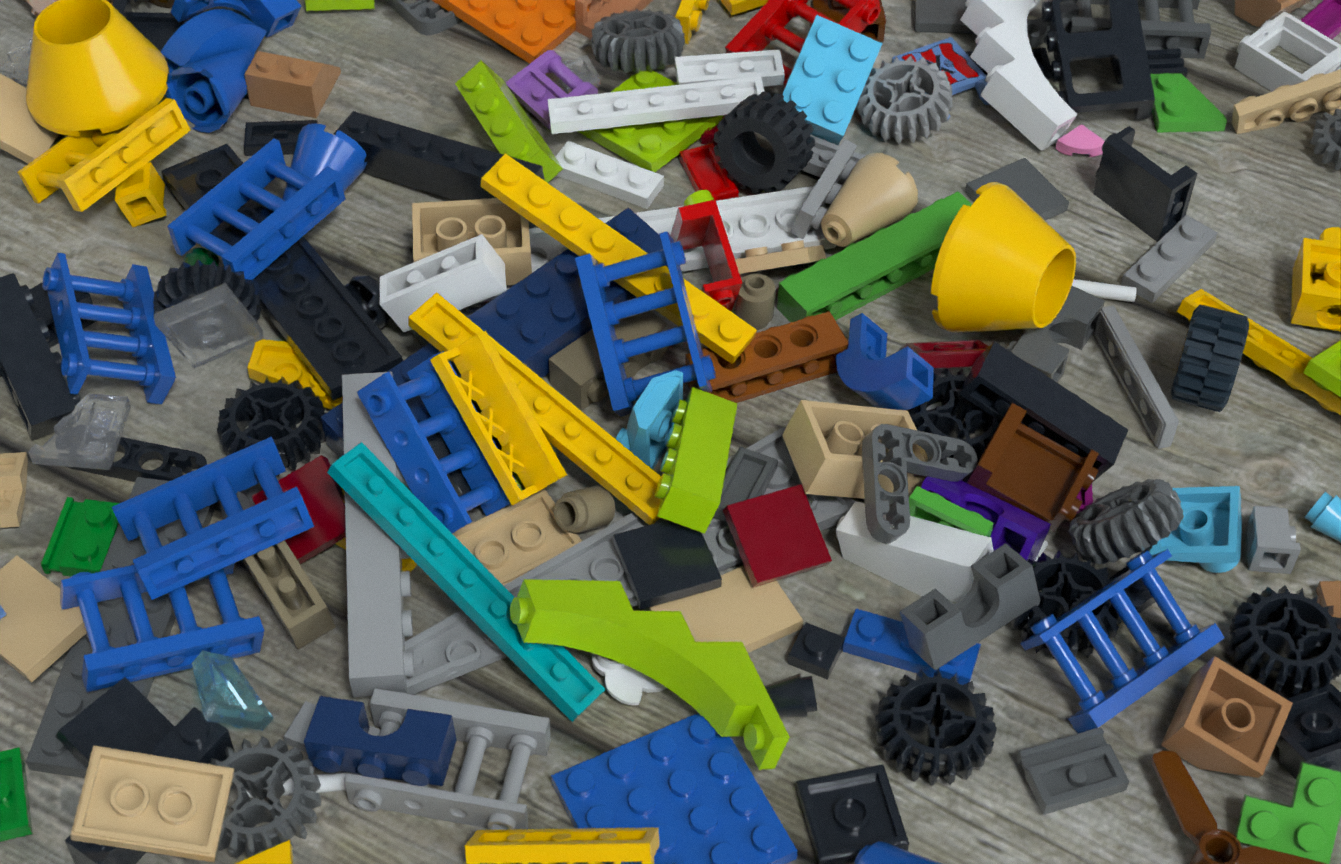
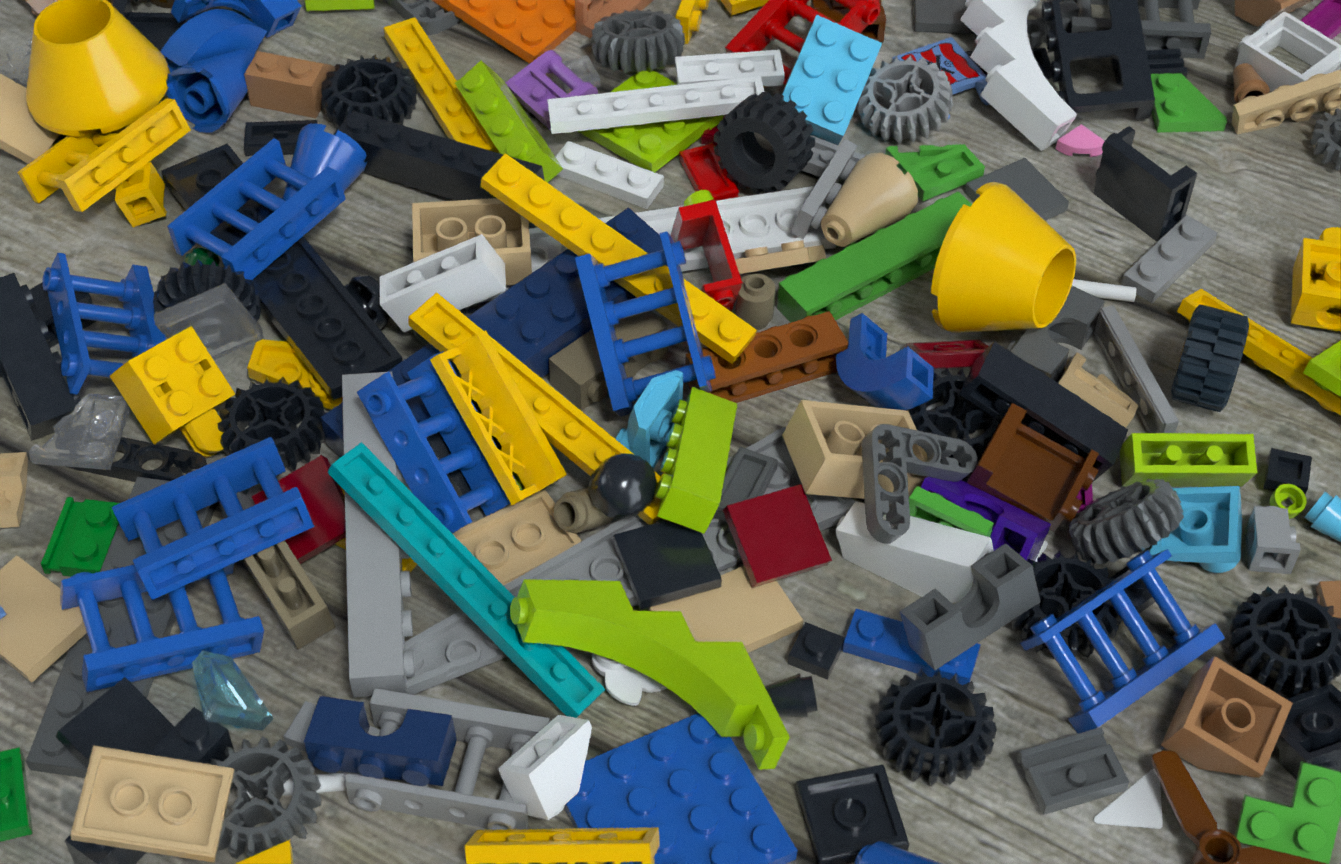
(176, 390): none -> yellow brick
(369, 88): none -> black gear
(436, 83): none -> yellow plate
(548, 767): none -> white slope
(623, 485): none -> black hair
(938, 168): none -> bright green wing
(1098, 391): none -> tan wing
(1136, 806): none -> white sticker
(1188, 459): none -> lime brick
(1248, 83): none -> medium nougat cone
(1287, 468): none -> black plate
(1292, 492): none -> lime hinge

